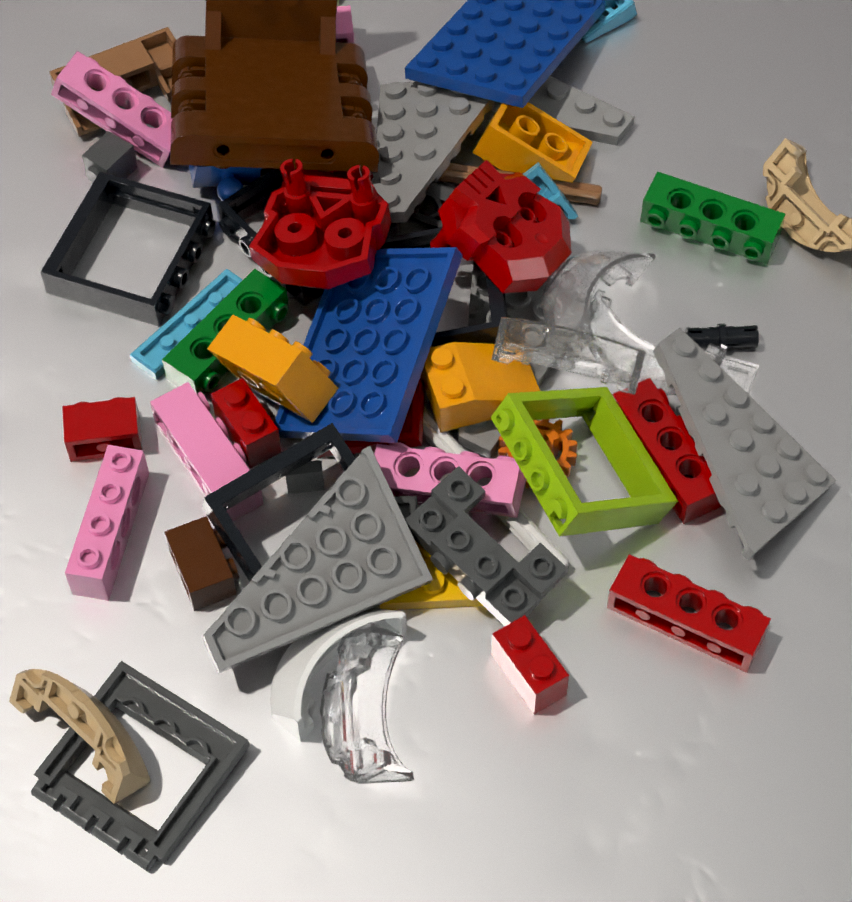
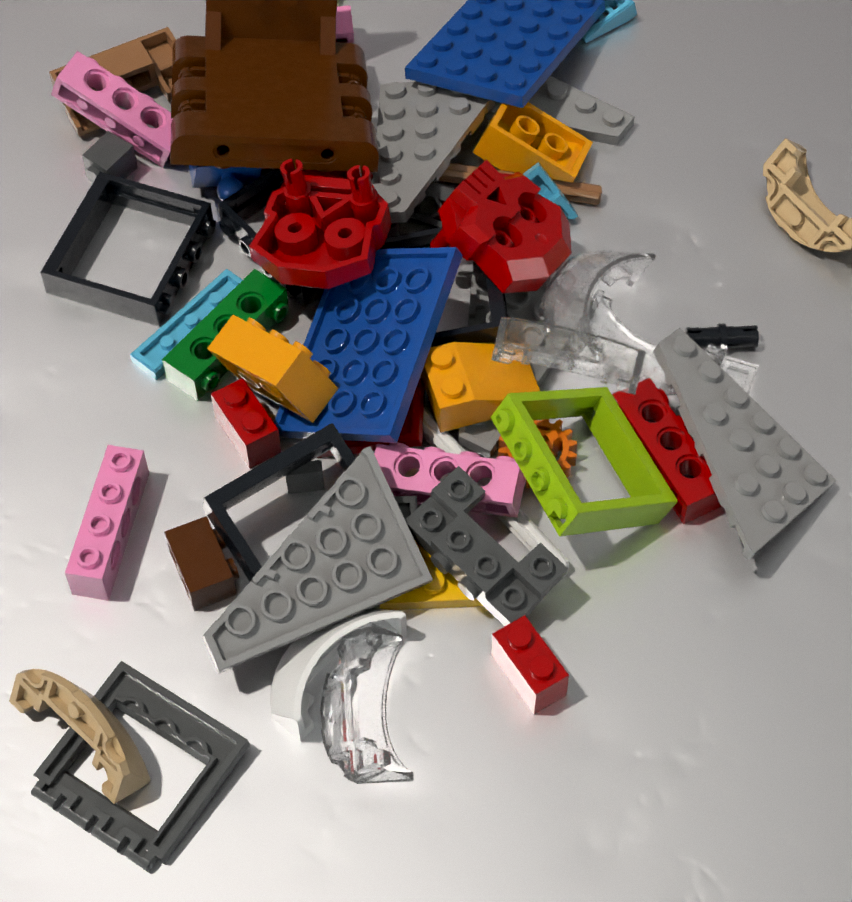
(99, 424): red brick -> none
(202, 443): bright pink brick -> none
(696, 629): red brick -> none
(712, 217): green brick -> none

